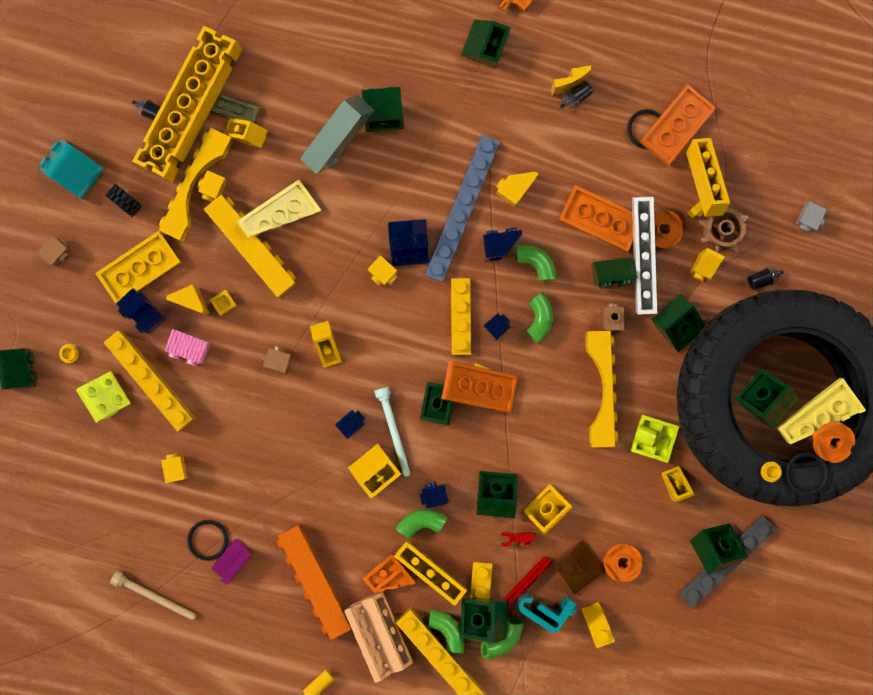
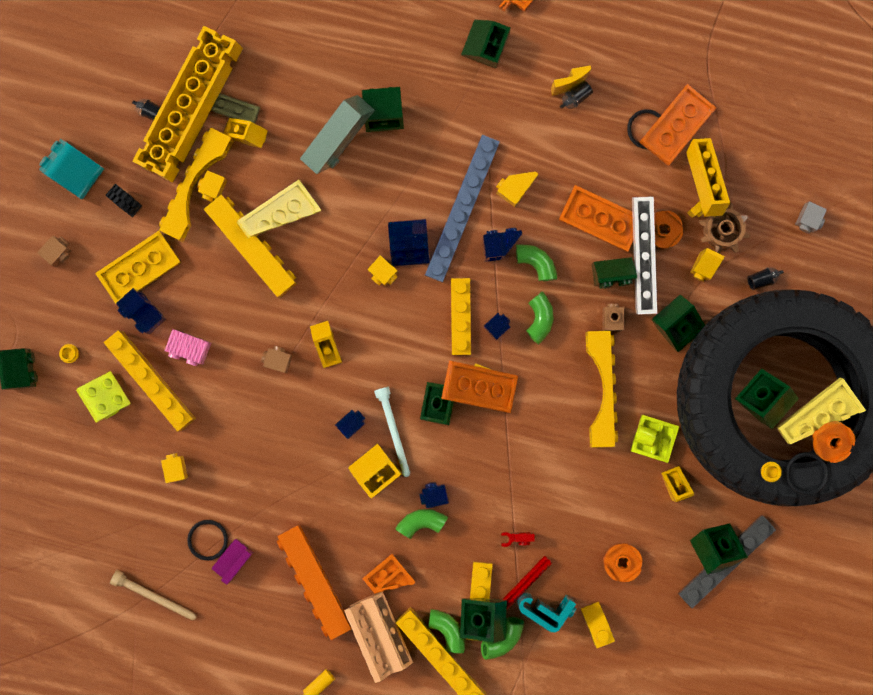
(190, 298): yellow slope -> none
(223, 302): yellow plate -> none
(430, 572): yellow brick -> none
(497, 494): dark green slope -> none
(547, 509): yellow slope -> none
(578, 567): reddish brown slope -> none

